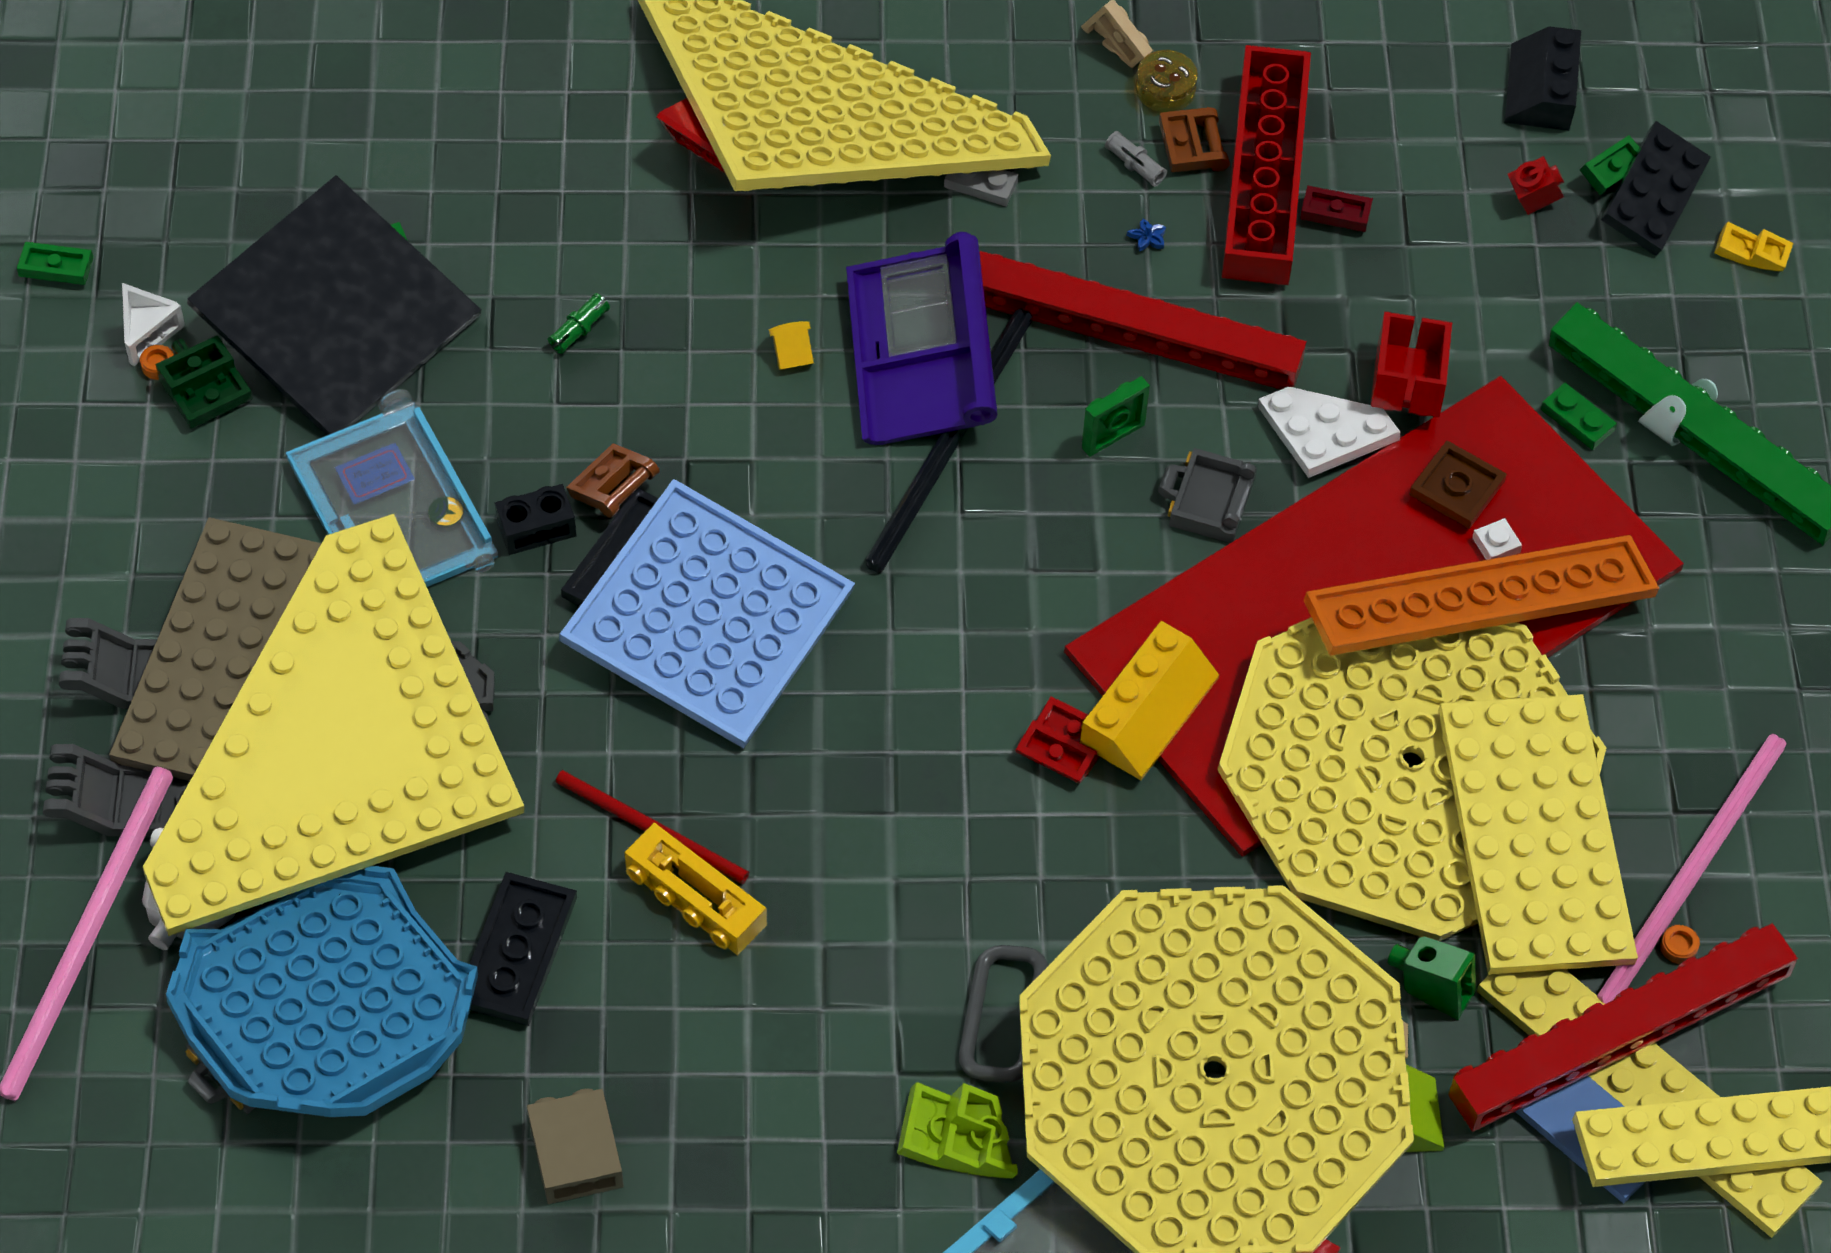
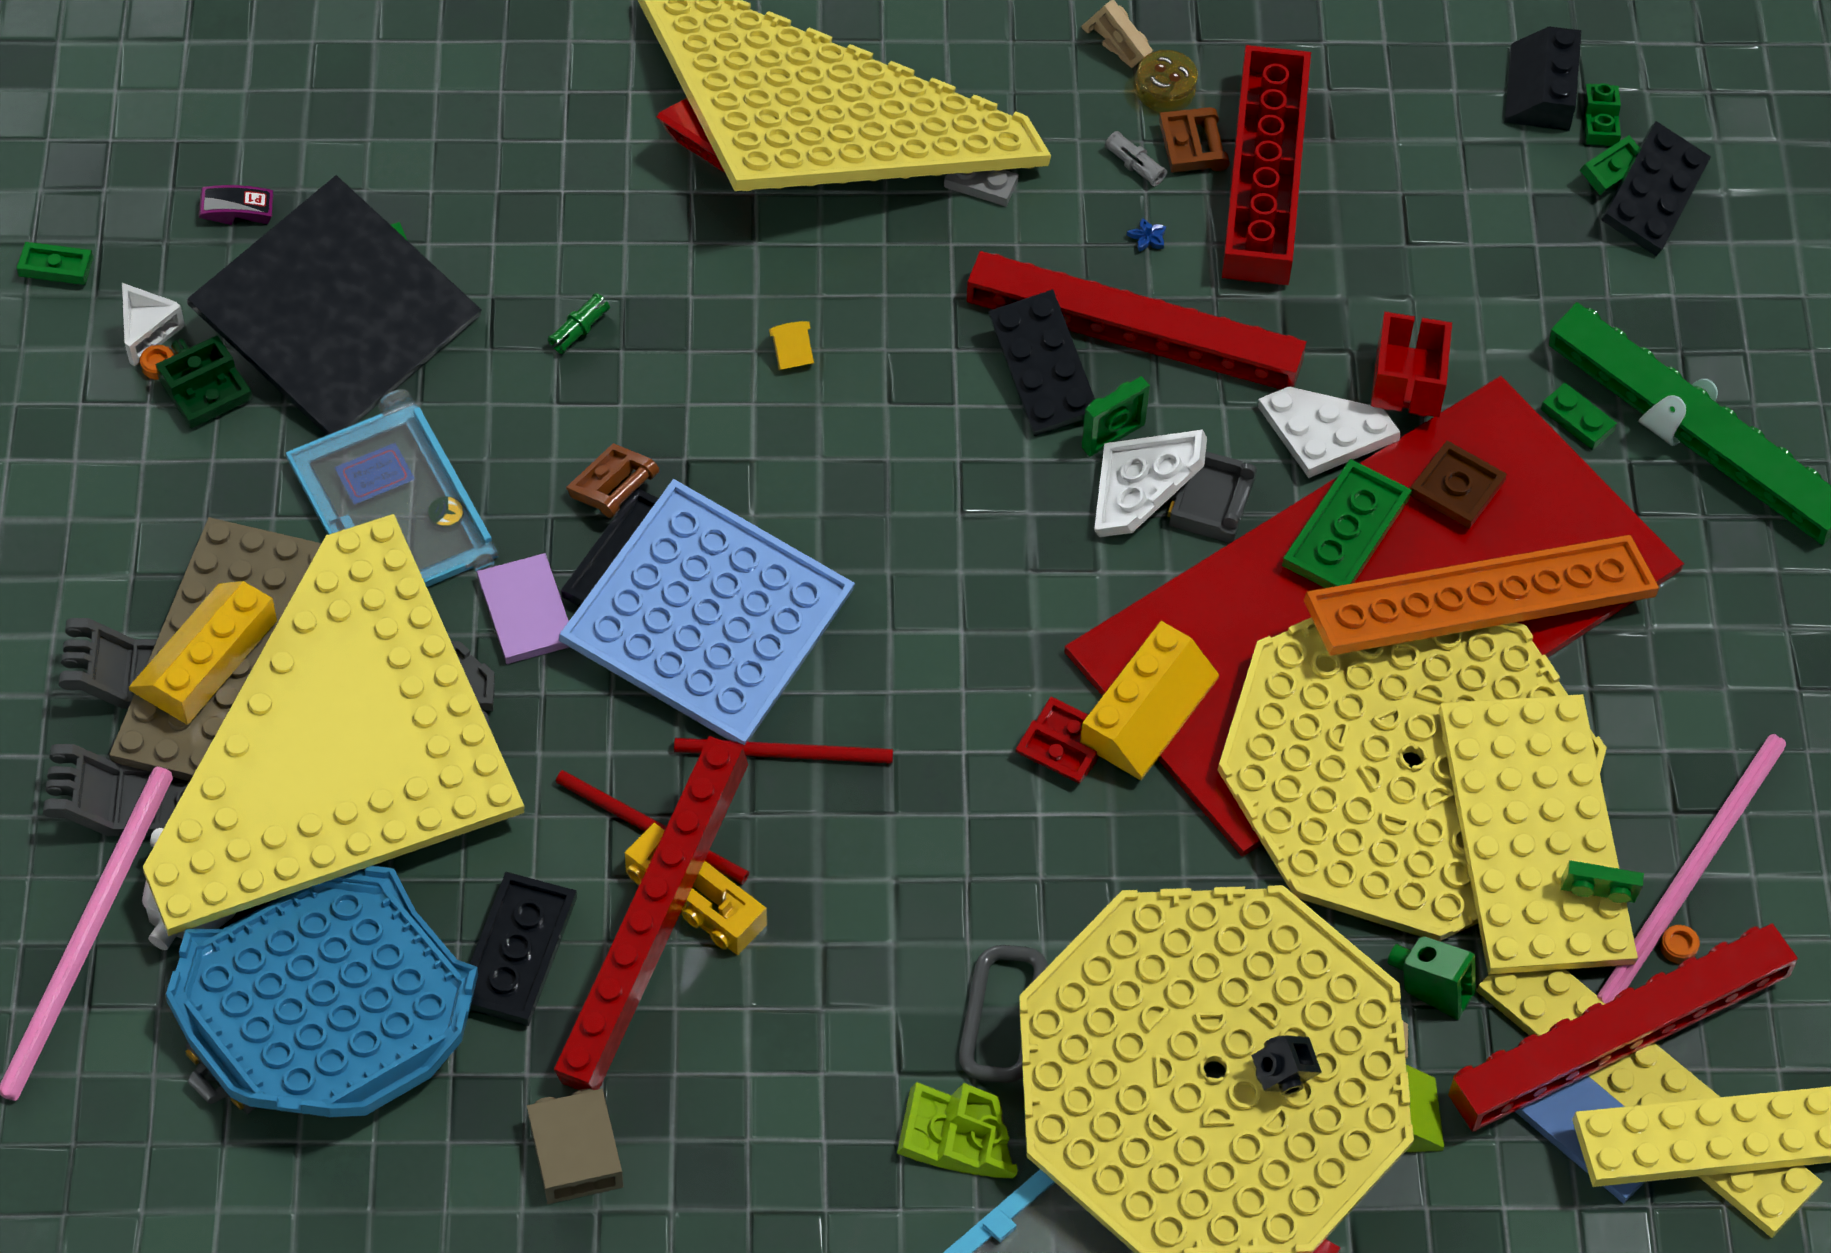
(206, 650): none -> yellow slope
(226, 202): none -> slope
(524, 607): none -> lavender tile
(537, 525): black brick -> none
(651, 916): none -> red brick
(796, 751): none -> red piece
(931, 339): dark purple piece -> none
(940, 454): black axle -> none
(1042, 361): none -> black plate
(1143, 476): none -> white plate
(1286, 1064): none -> black brick
(1336, 208): dark red plate -> none
(1347, 526): none -> green plate
(1497, 540): white plate -> none
(1536, 184): red brick -> none
(1602, 114): none -> green slope
(1602, 881): none -> green plate
(1761, 251): yellow slope -> none

